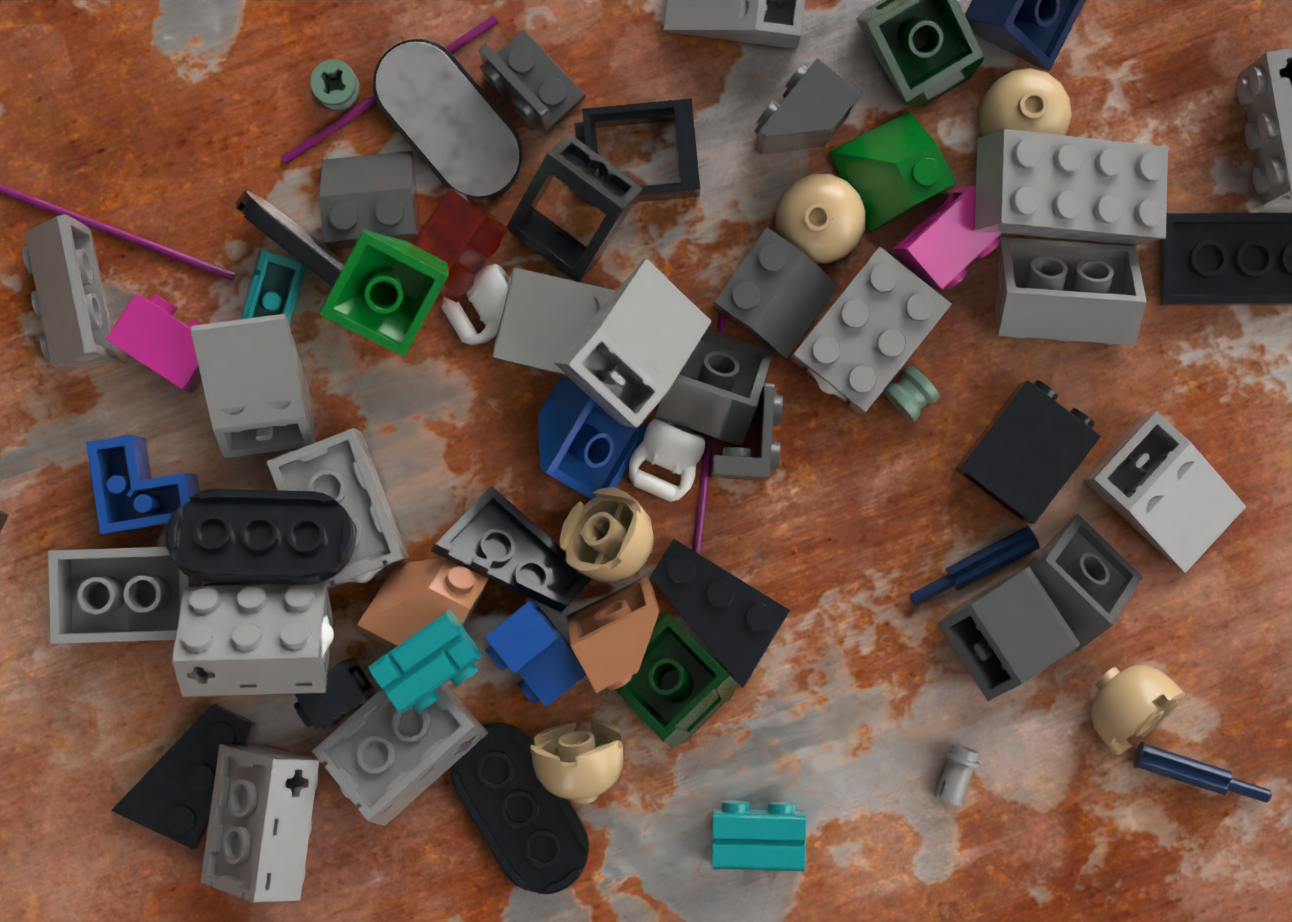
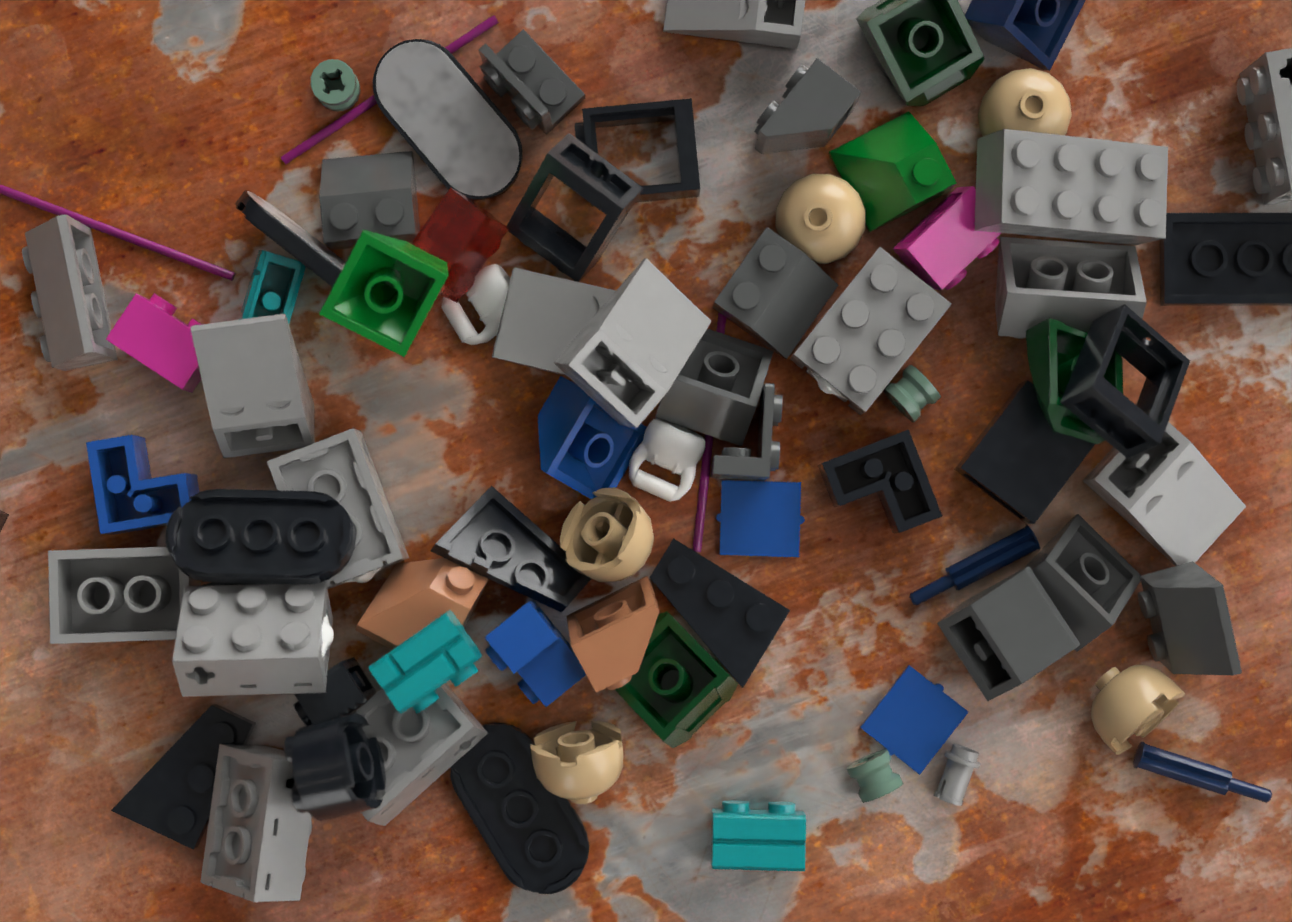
(335, 768): none -> black brick
(760, 518): none -> blue piece
(874, 775): none -> sand green wheel
(893, 472): none -> black brick
(914, 719): none -> blue piece
(1051, 358): none -> dark green slope
(1102, 406): none -> black window
(1189, 621): none -> dark grey slope

